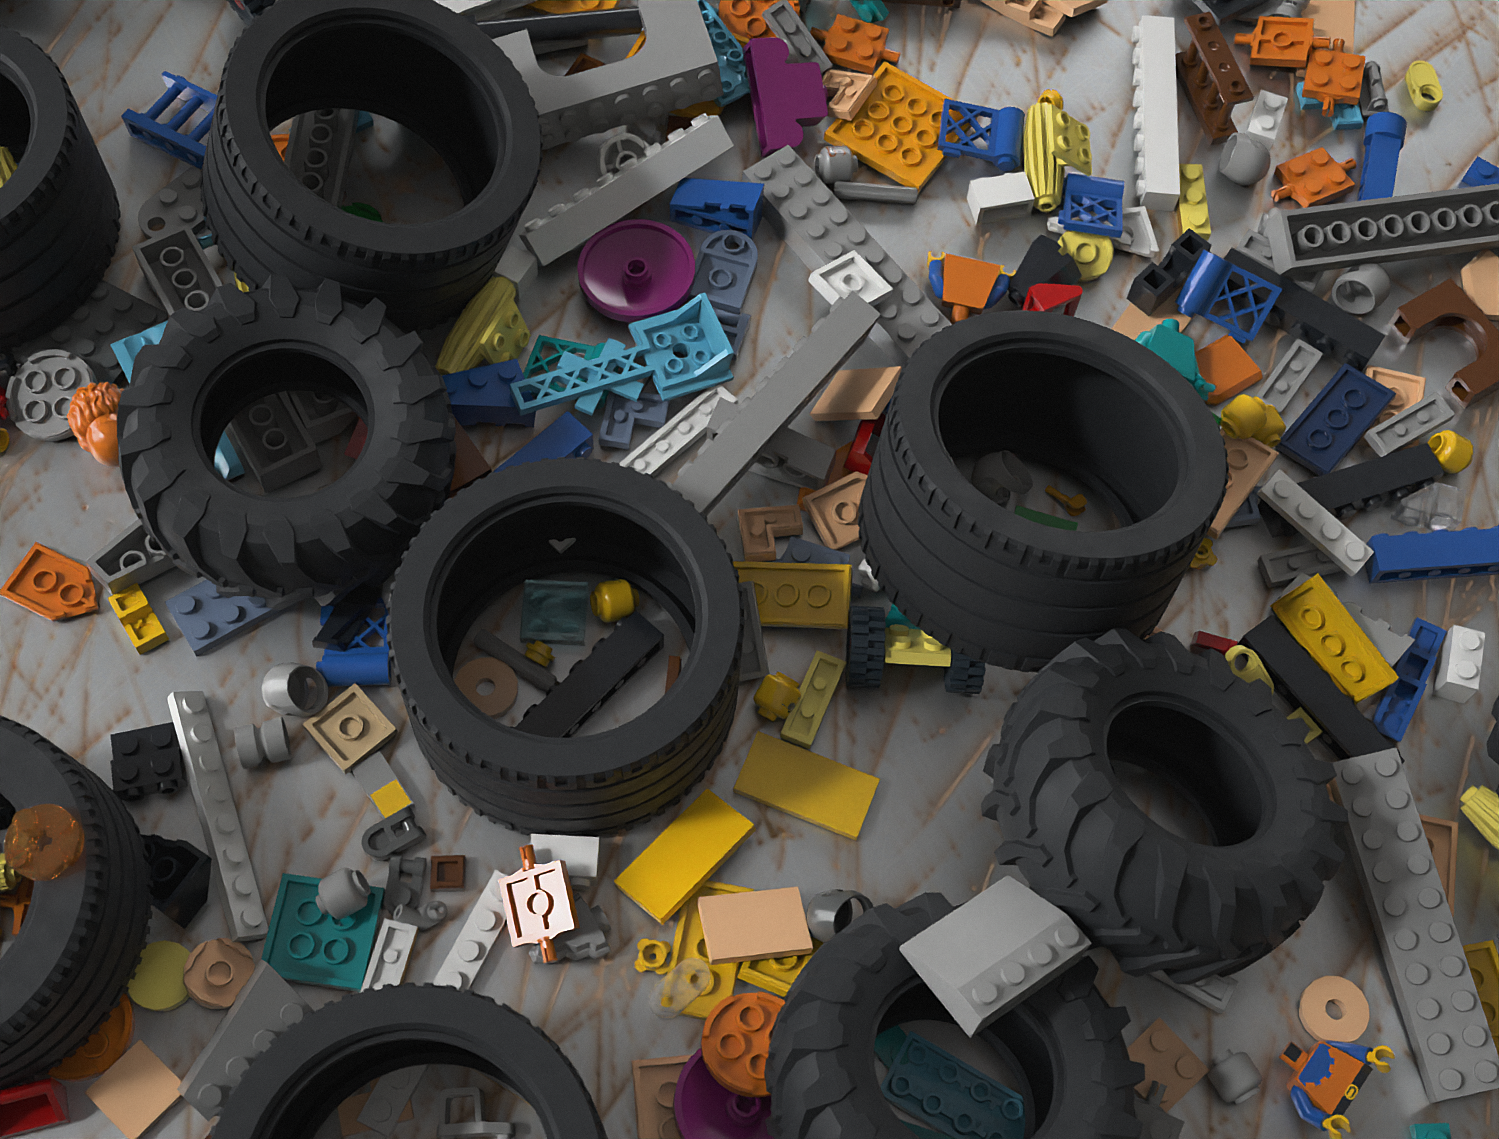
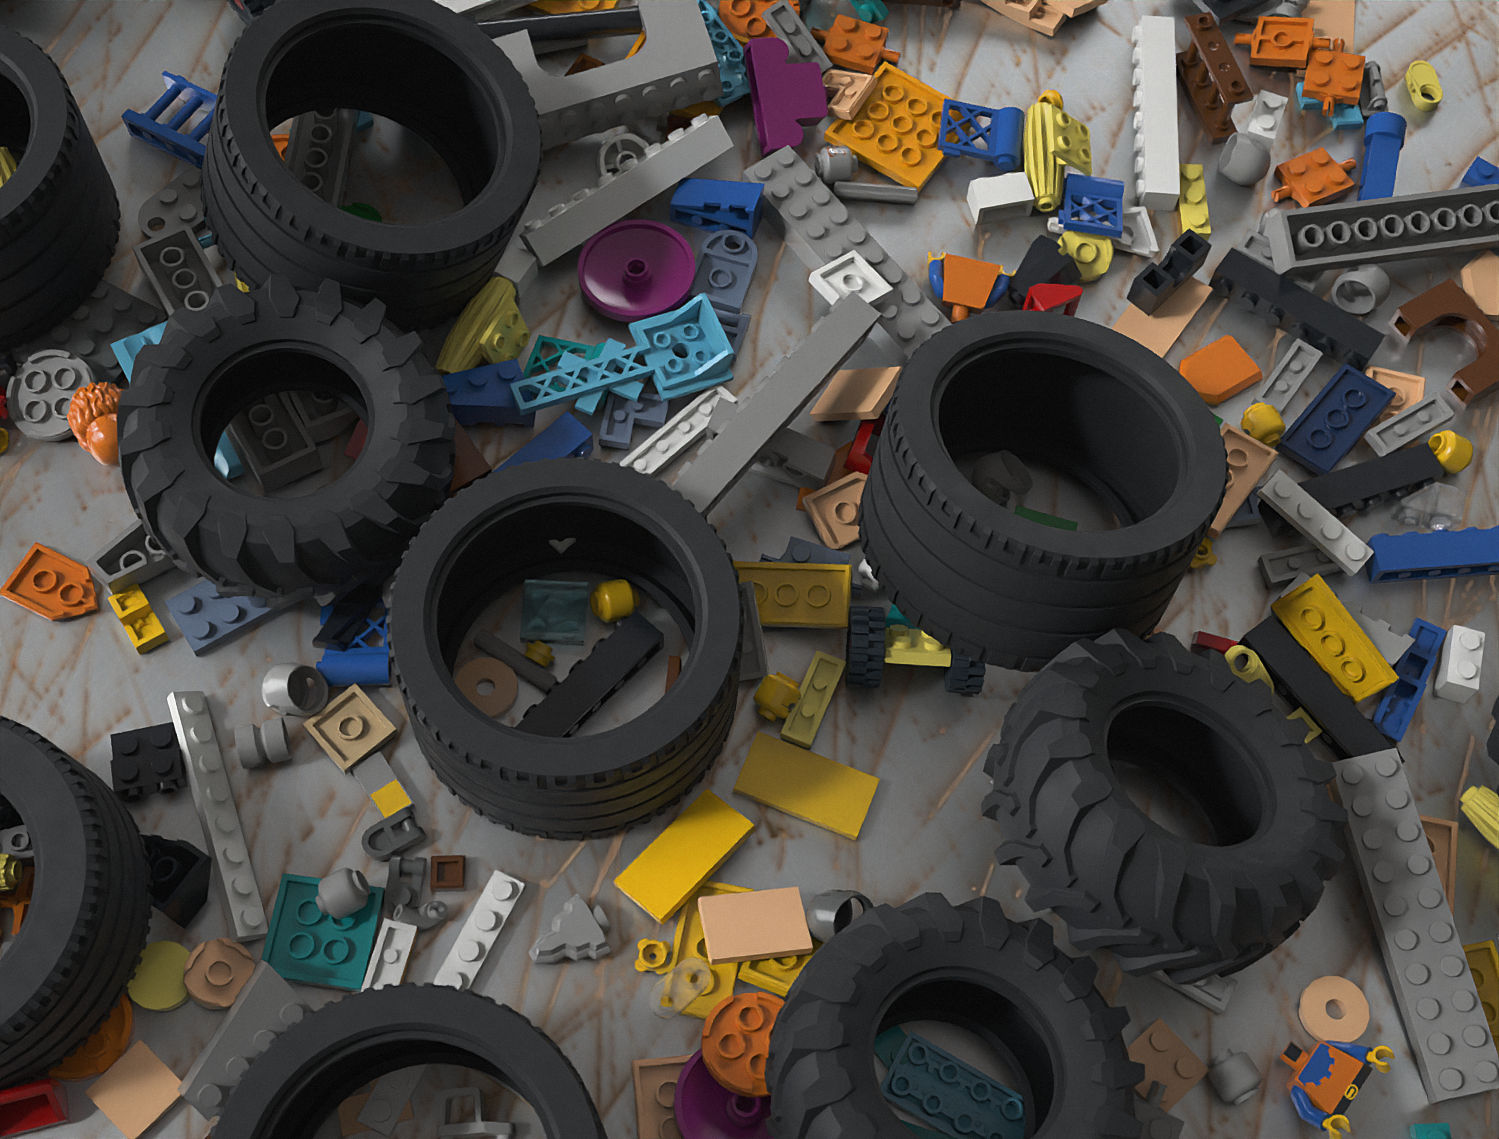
(28, 827): clear orange plate -> none
(539, 903): plate -> none
(578, 852): white brick -> none
(760, 527): light nougat tile -> none
(994, 952): light grey slope -> none
(1073, 505): light orange hand -> none
(1177, 351): teal torso -> none
(1204, 289): blue piece -> none
(1243, 416): yellow head -> none

